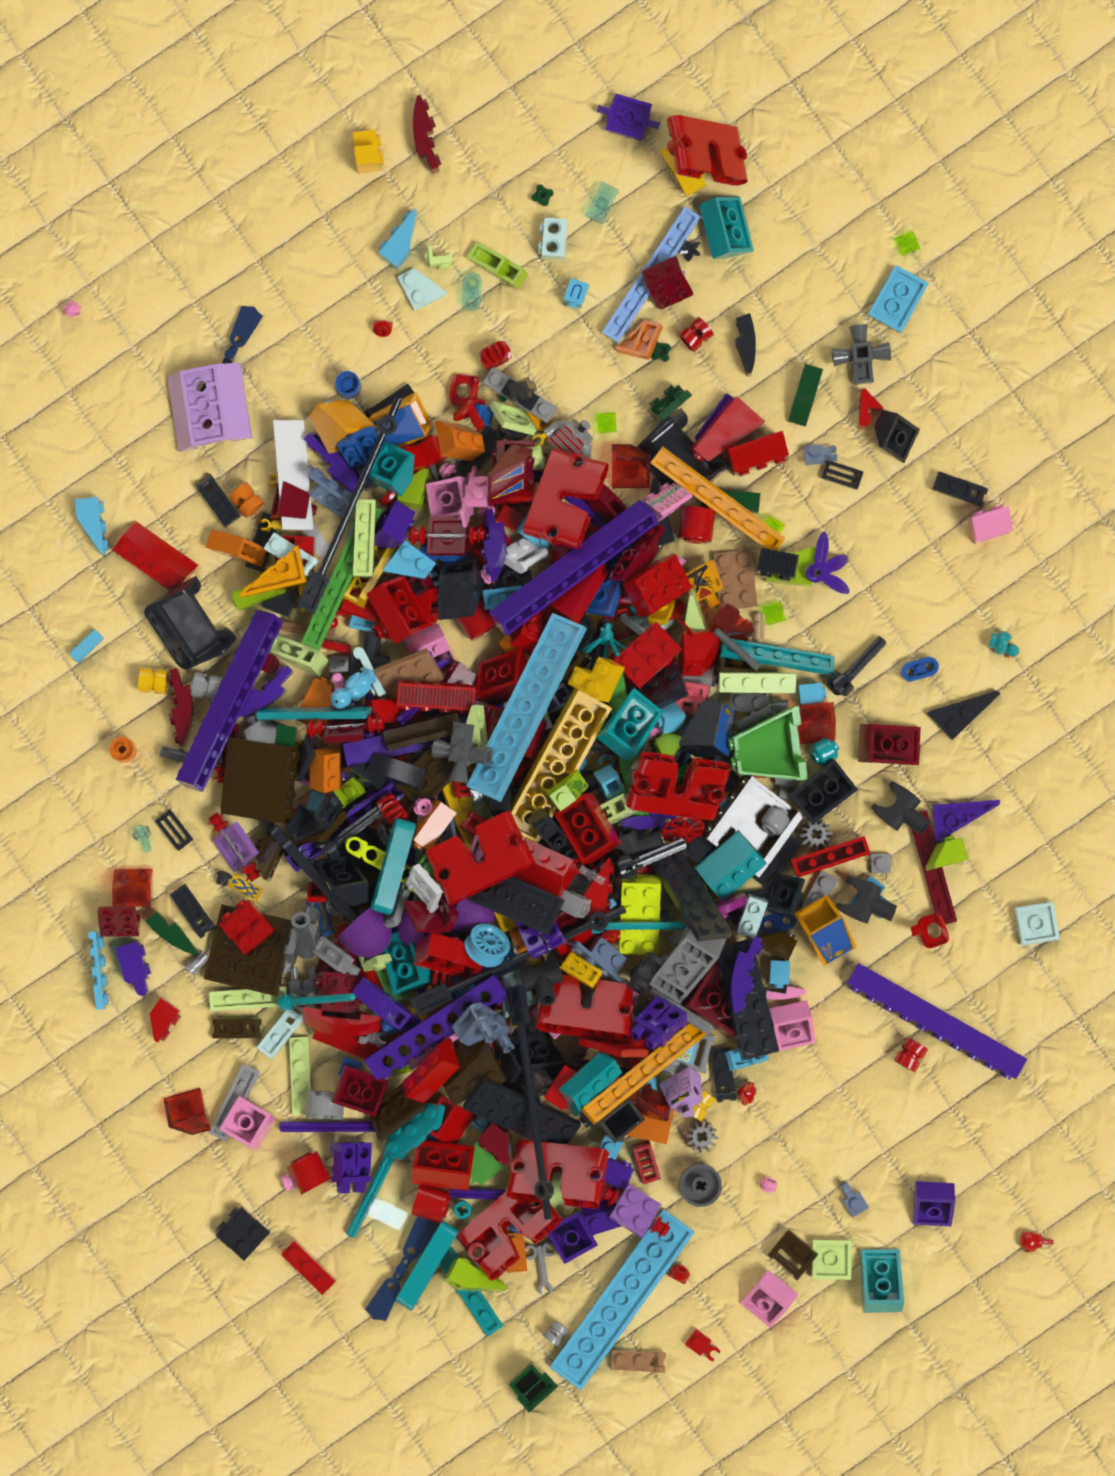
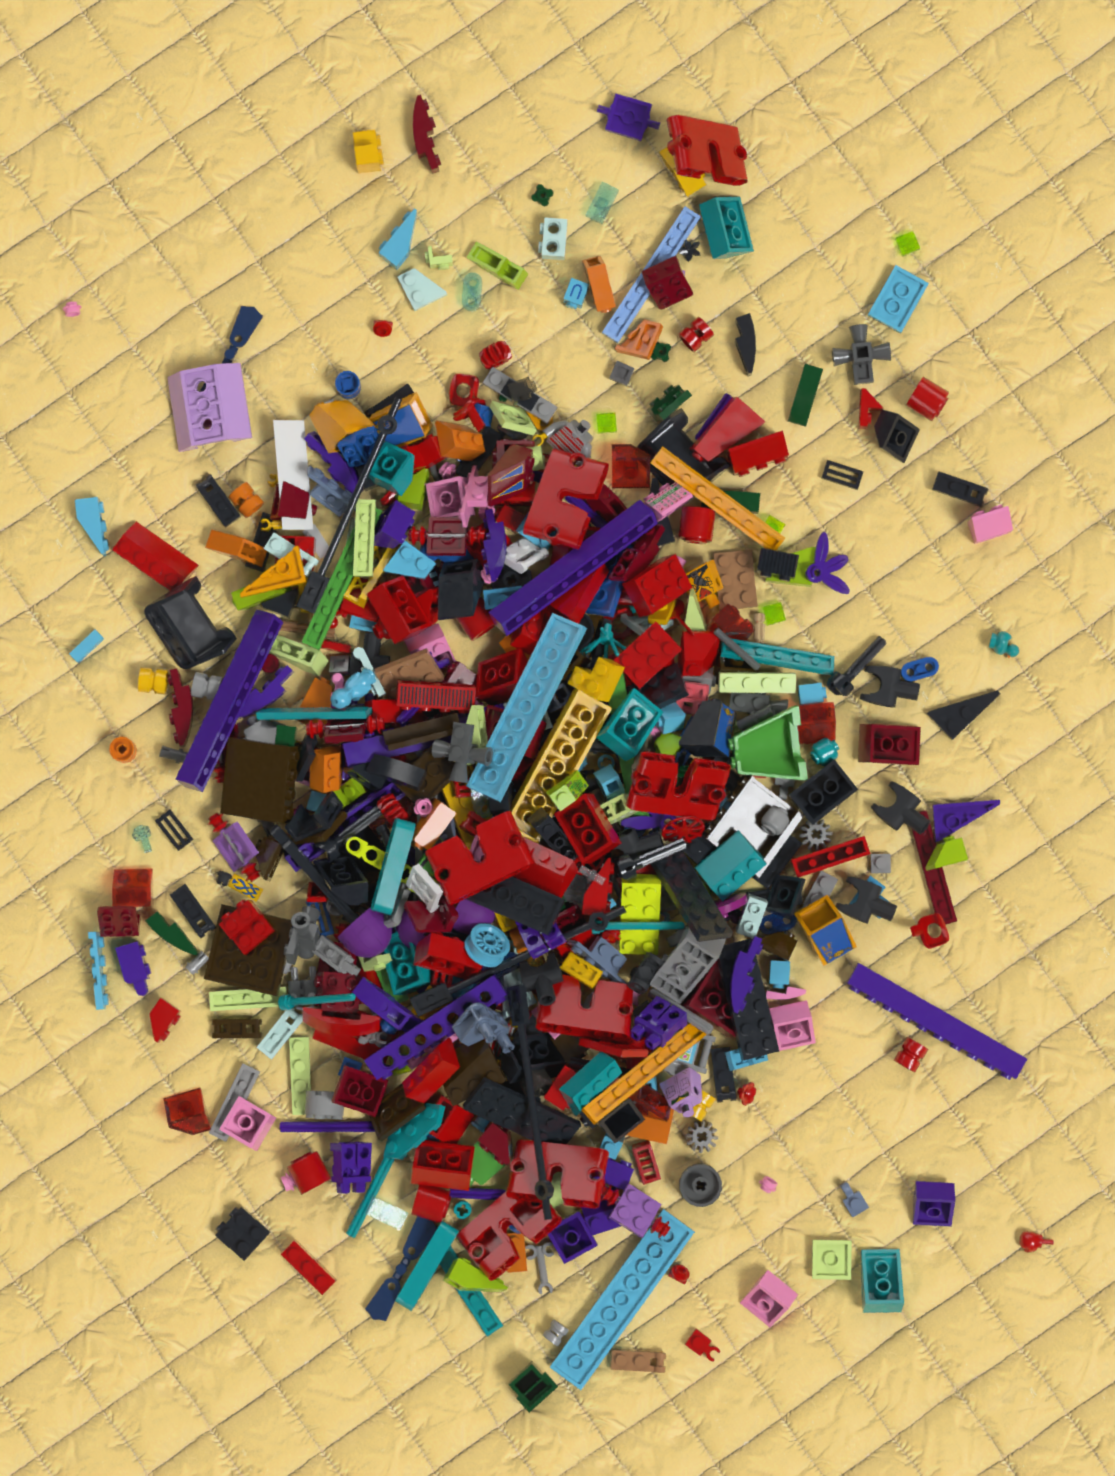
(575, 904): light grey brick -> none
(599, 284): none -> orange slope
(621, 373): none -> flat silver plate
(795, 1248): dark brown plate -> none
(816, 454): sand blue plate -> none
(890, 687): none -> black connector
(928, 399): none -> red piece
(1037, 923): light aqua plate -> none

